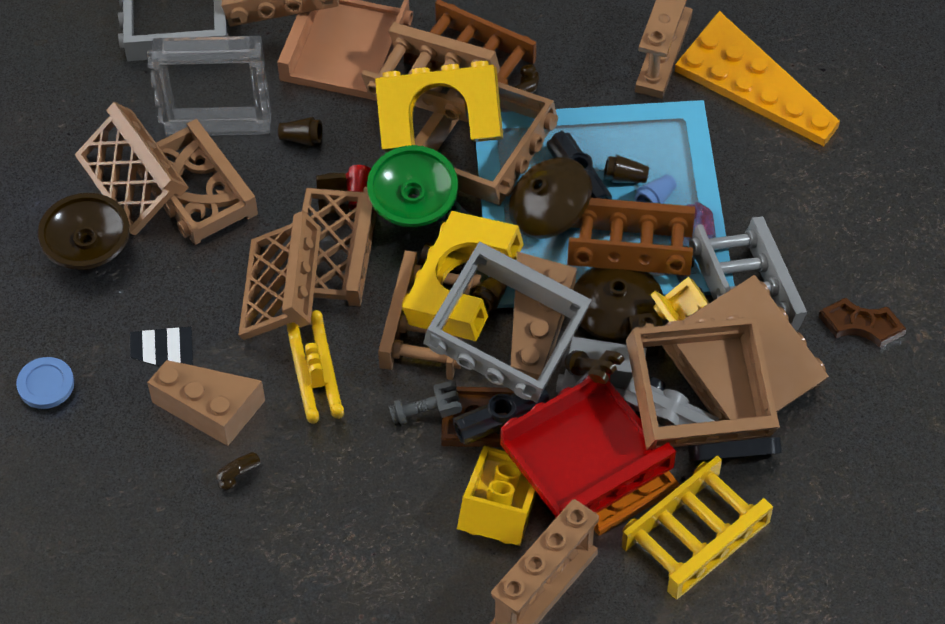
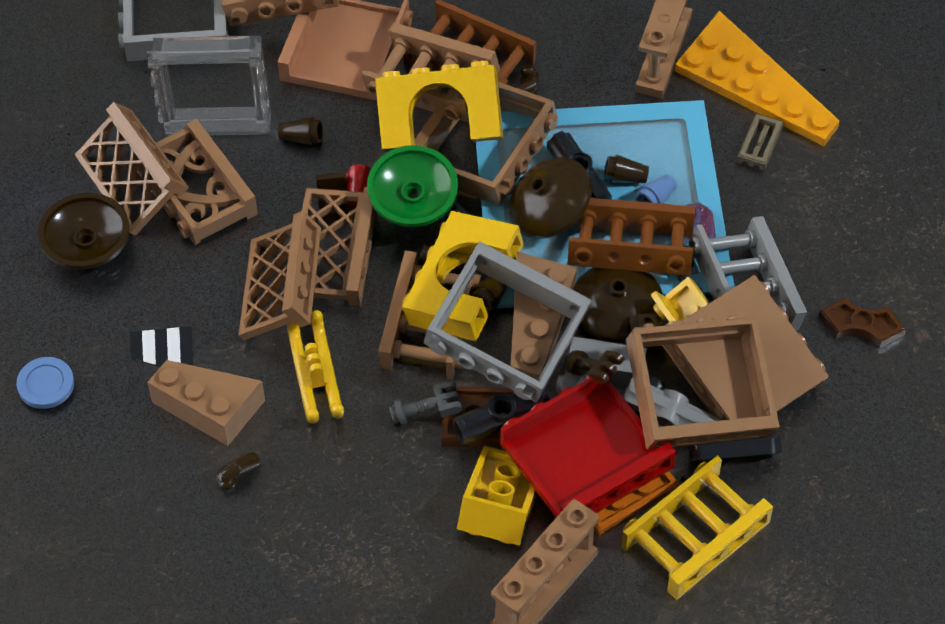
(754, 159): none -> dark tan tile

